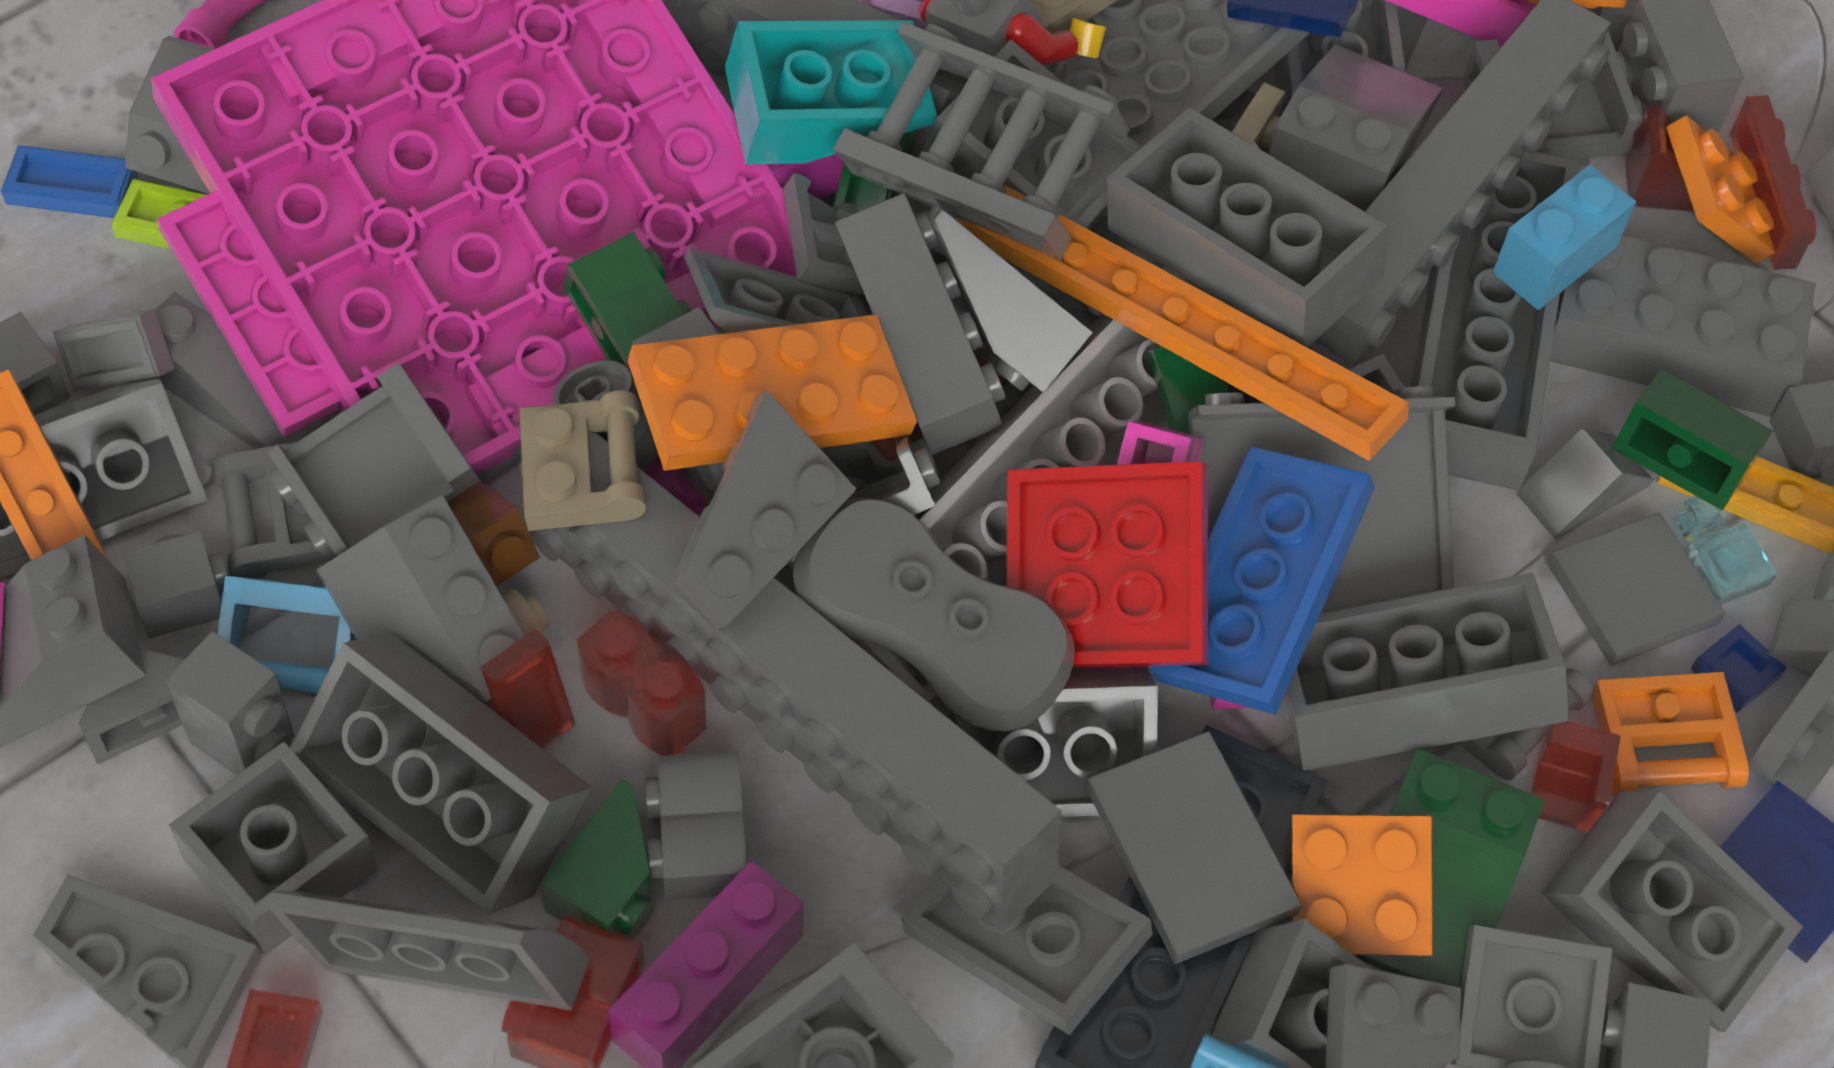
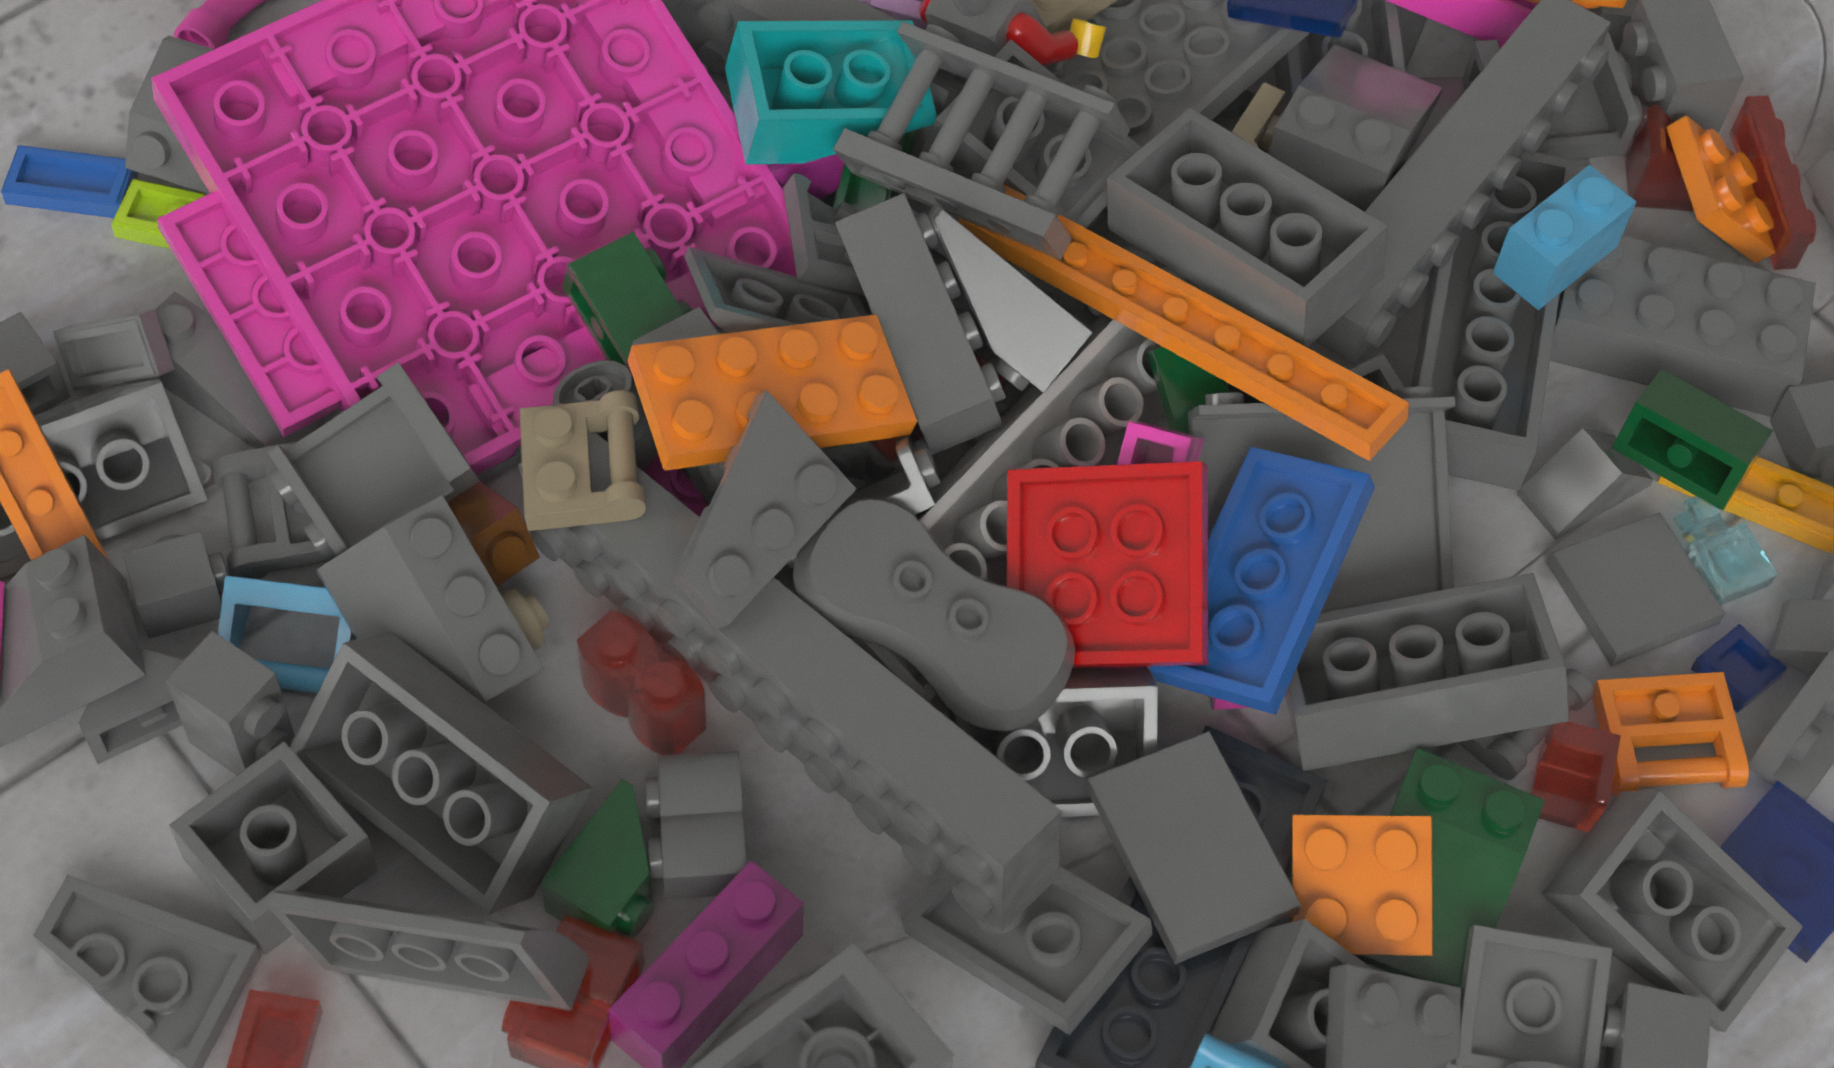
(529, 690): clear red tile -> none

